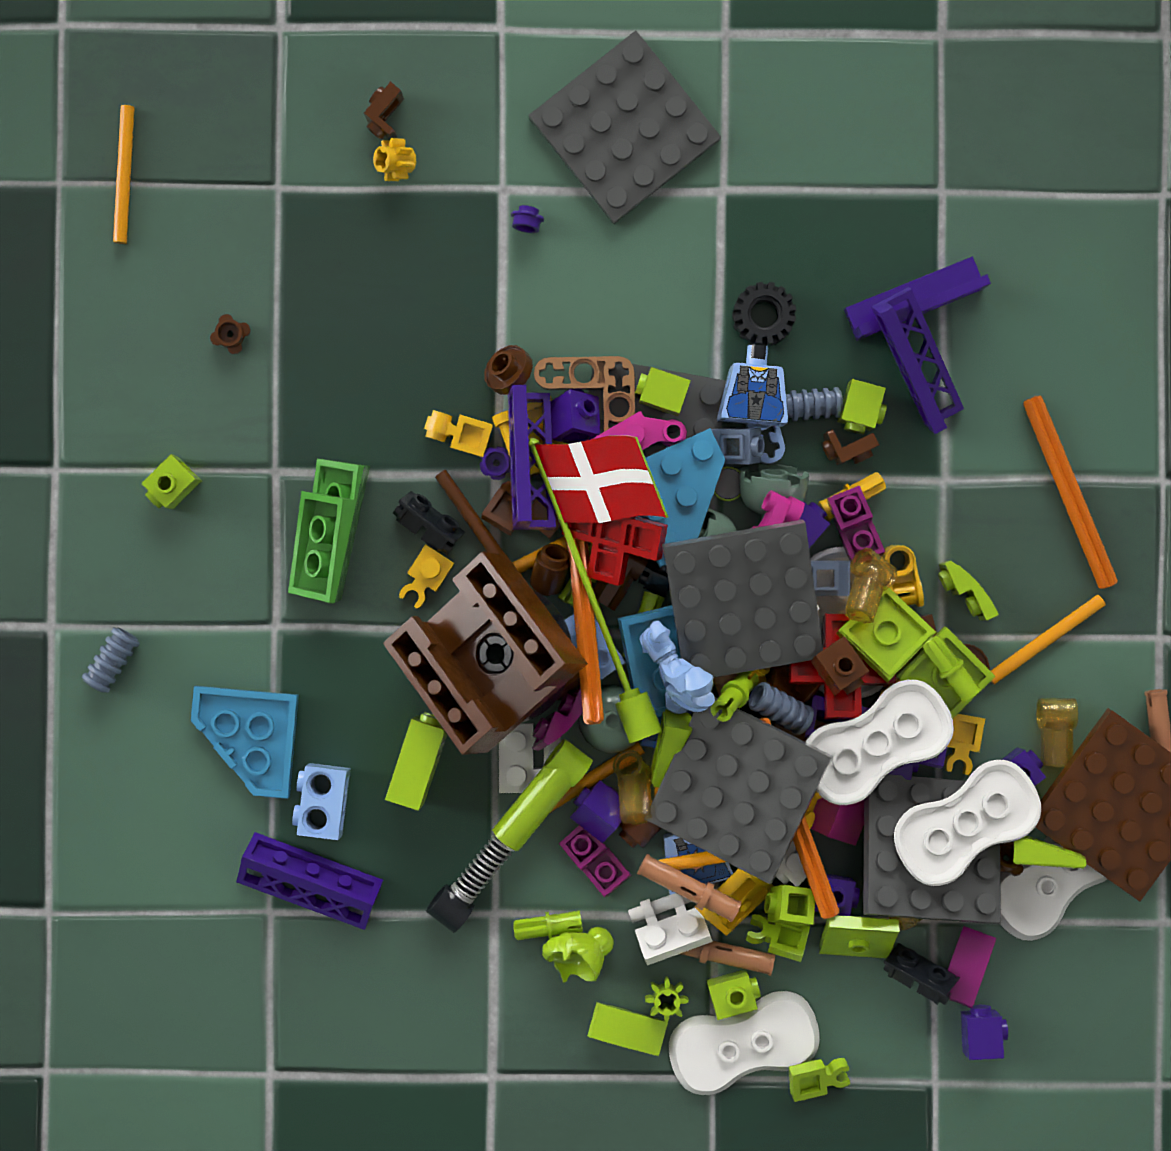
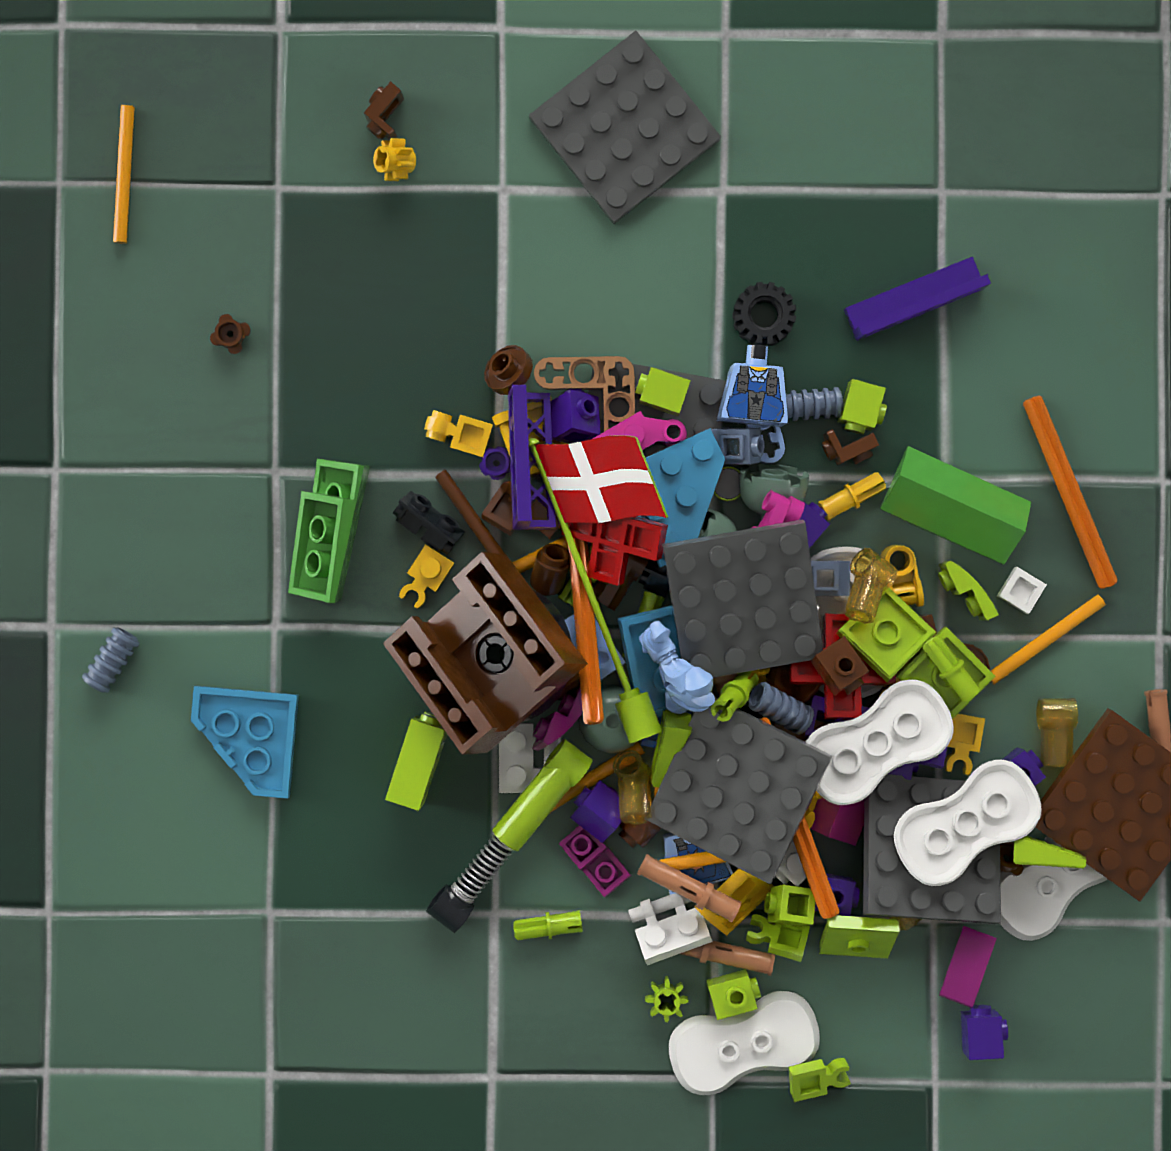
(170, 483): lime brick -> none
(309, 876): dark purple fence -> none
(331, 803): light blue brick -> none
(527, 219): dark purple plate -> none
(579, 953): lime piece -> none
(627, 1029): lime slope -> none
(854, 522): magenta slope -> none
(908, 966): black hinge -> none
(910, 367): dark purple fence -> none
(956, 506): none -> bright green slope
(1021, 590): none -> white plate

